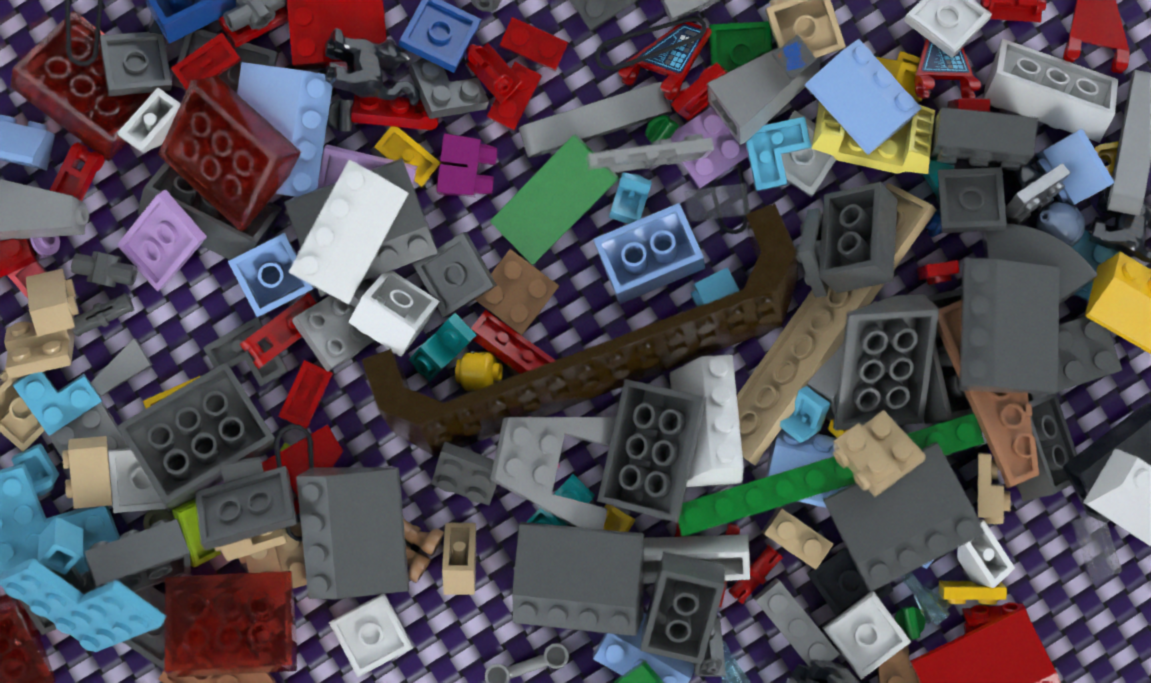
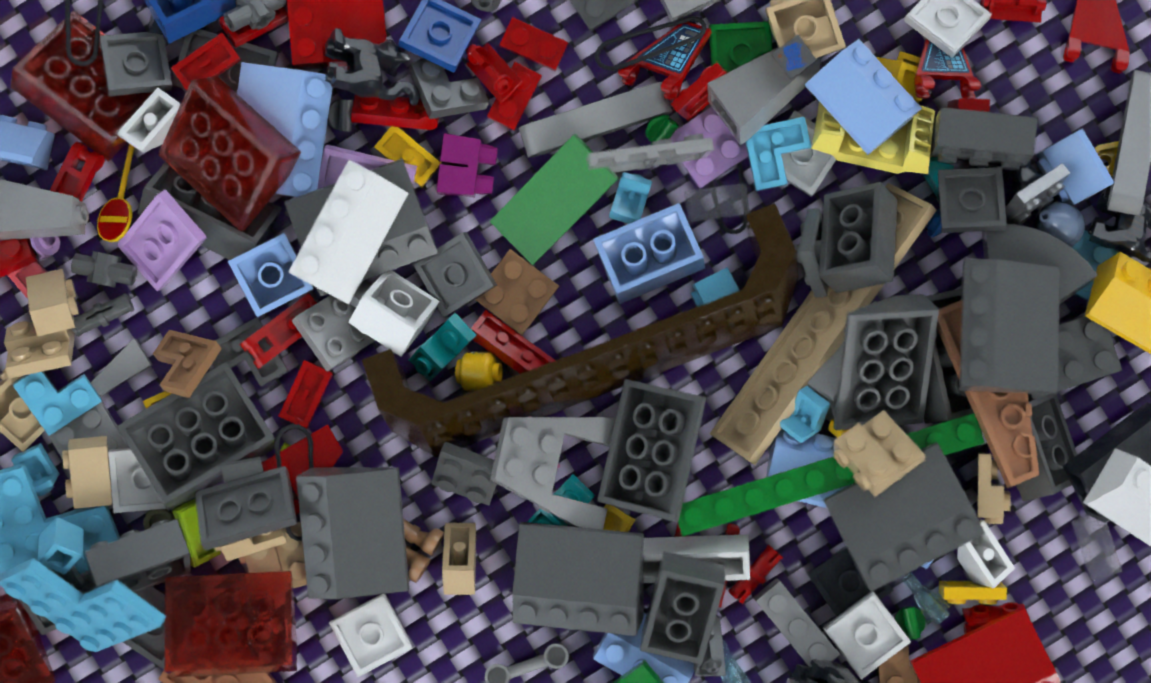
(117, 213): none -> piece
(189, 359): none -> medium nougat plate
(718, 444): white slope -> none
(797, 538): tan brick -> none
(938, 272): red plate -> none
(1051, 90): white slope -> none

